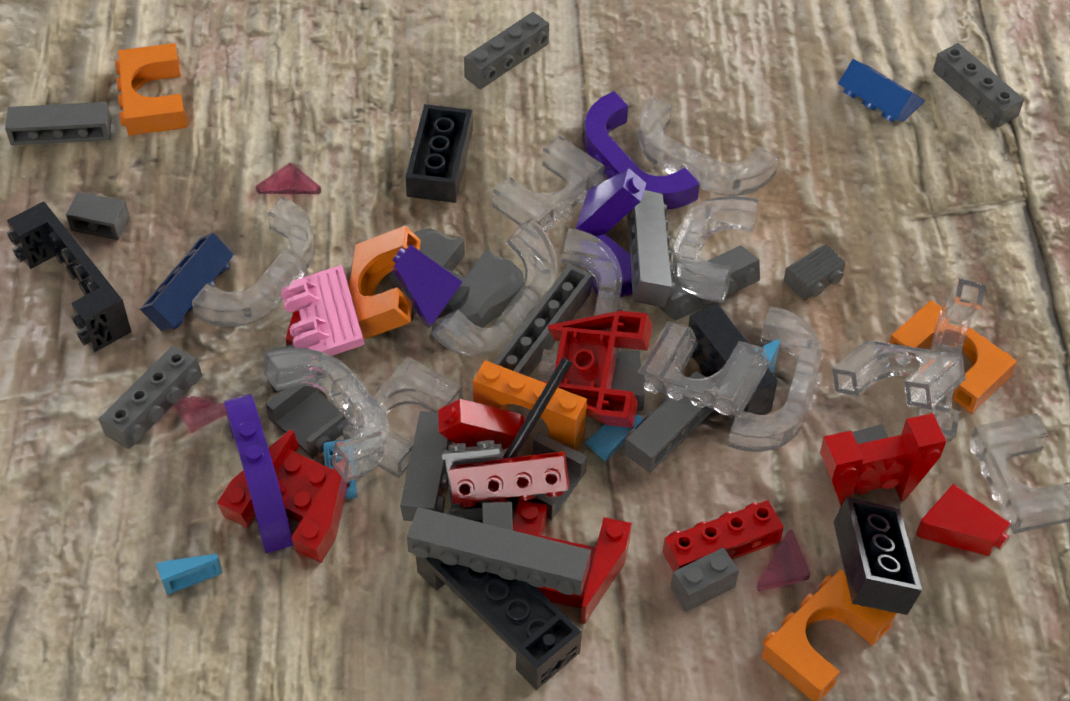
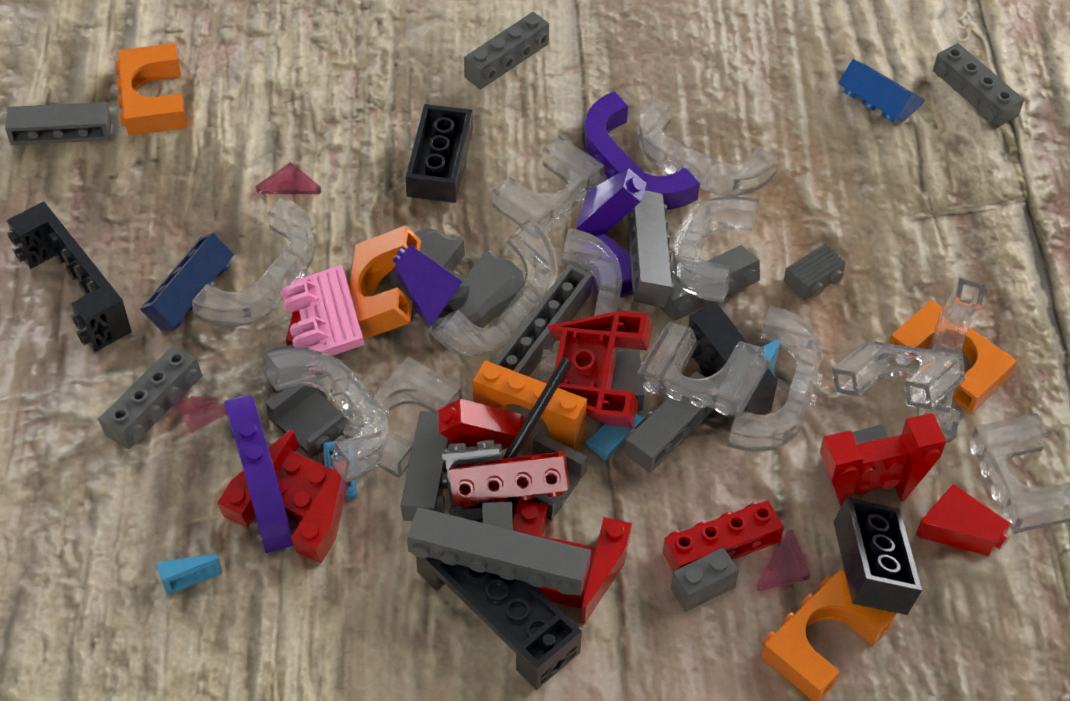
(98, 215): dark grey brick -> none

